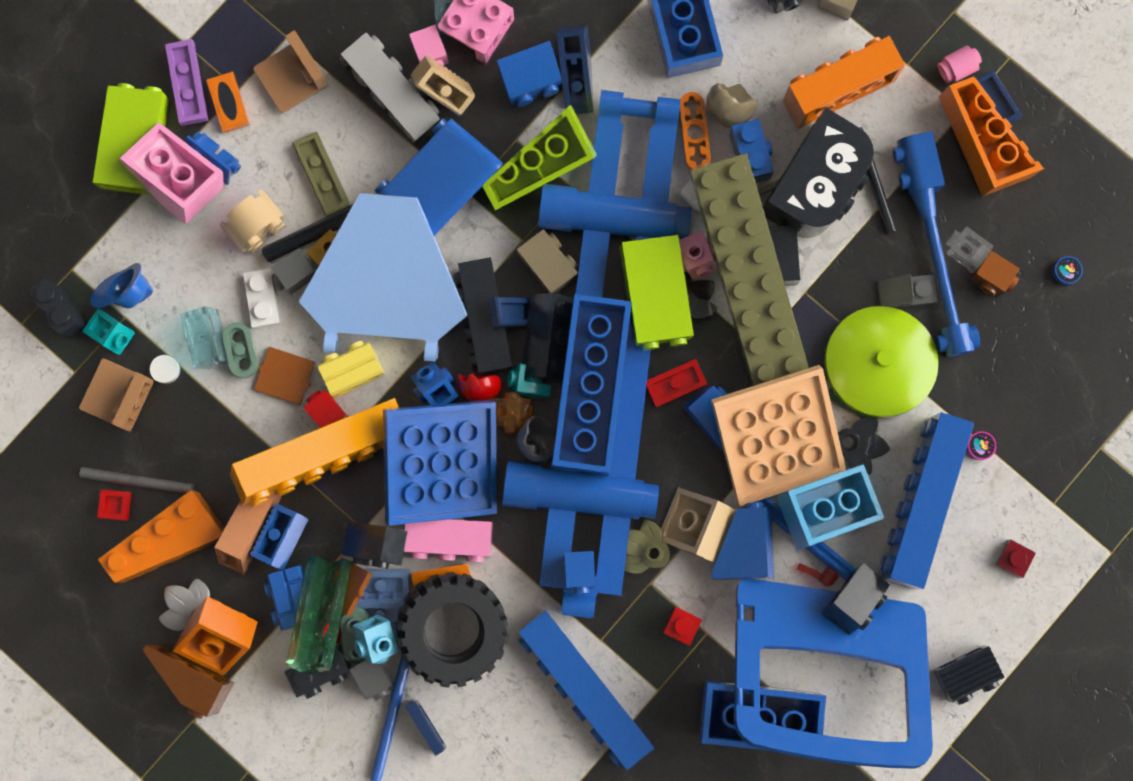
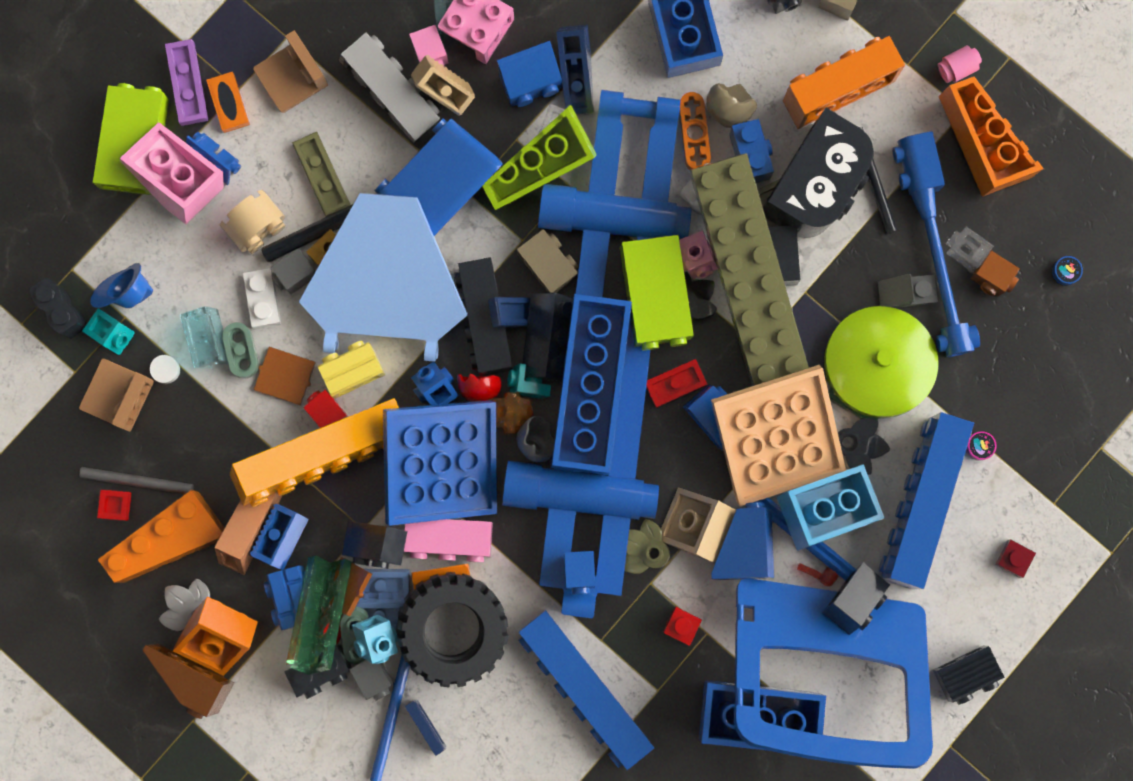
(1004, 104): dark blue tile -> none

